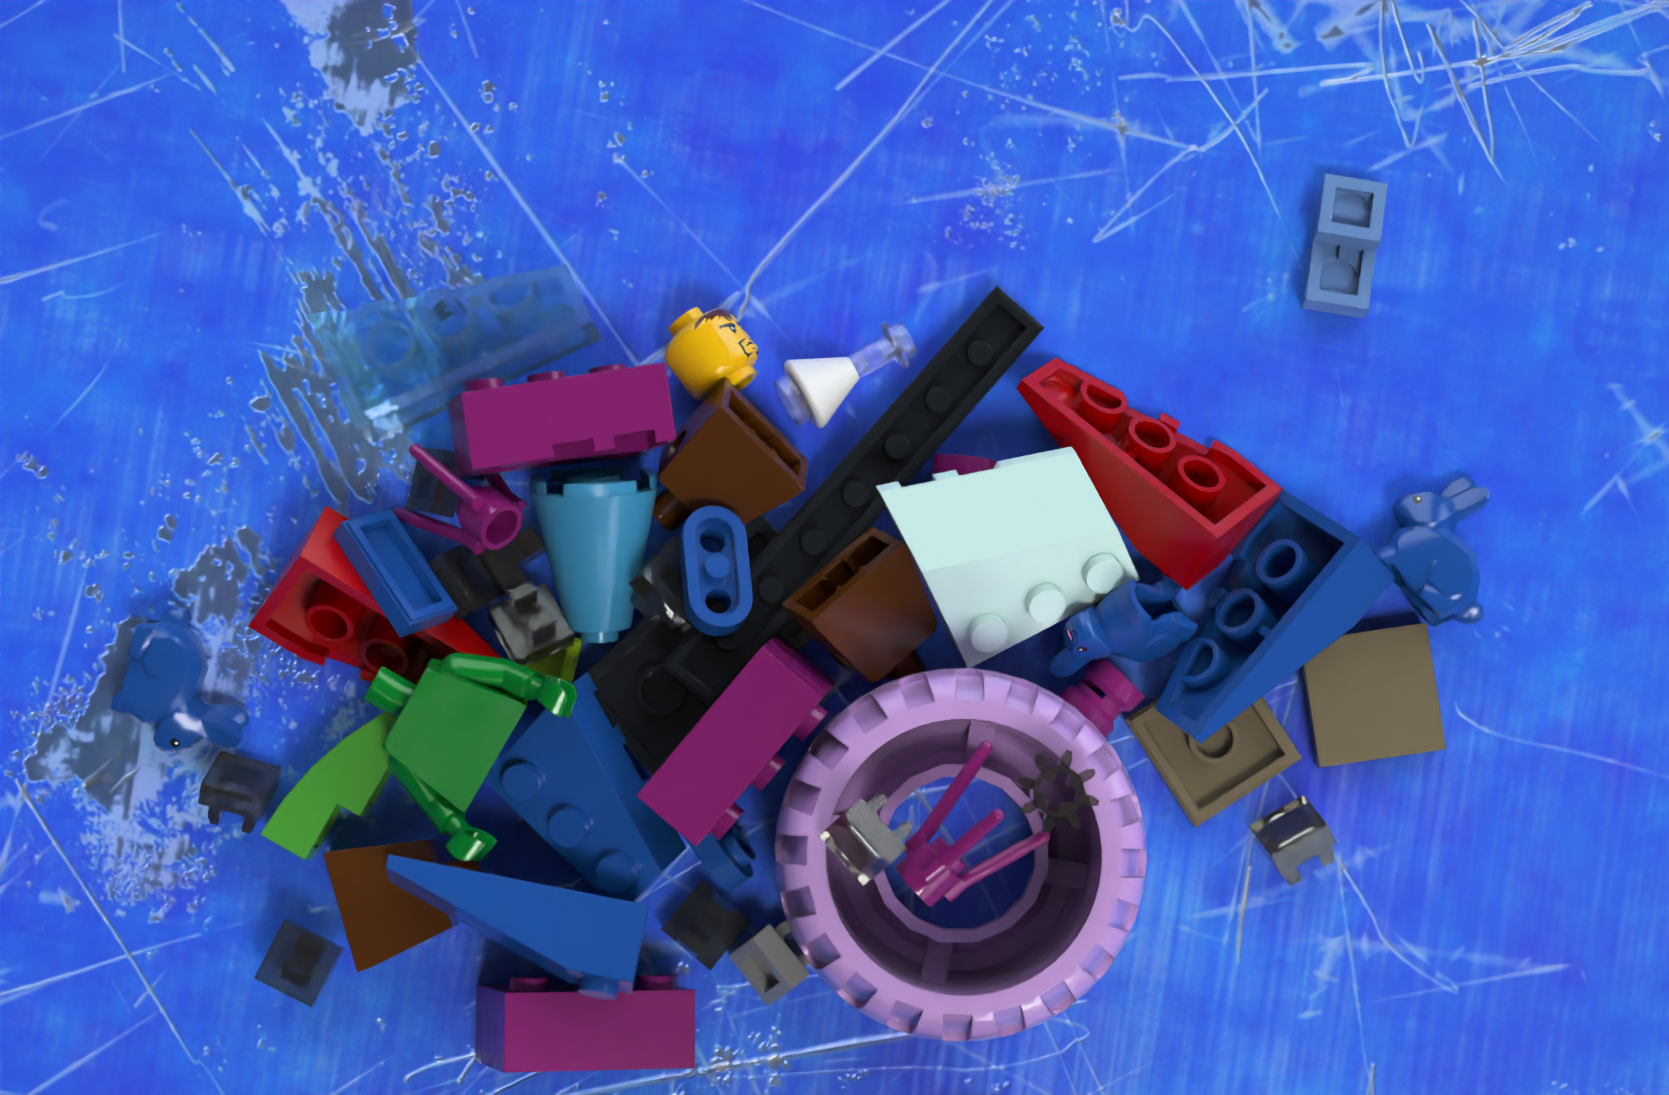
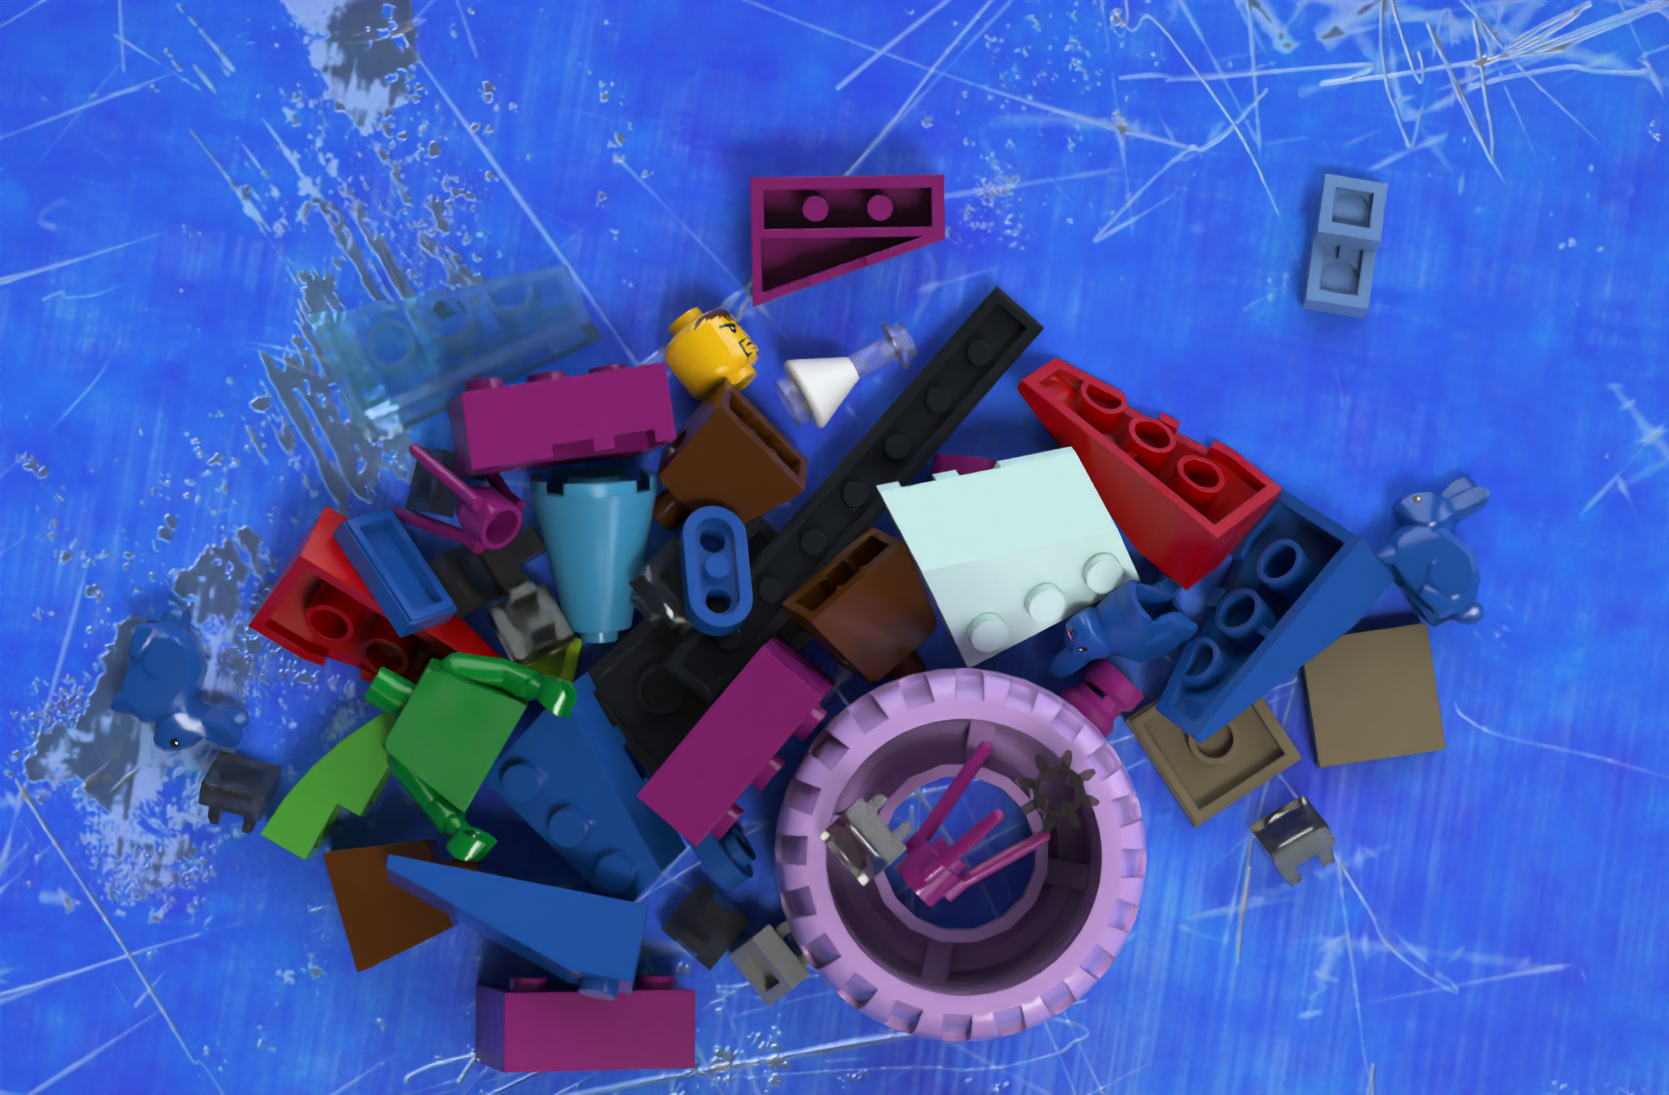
(299, 963): clear smoke tile -> none
(837, 224): none -> magenta wedge

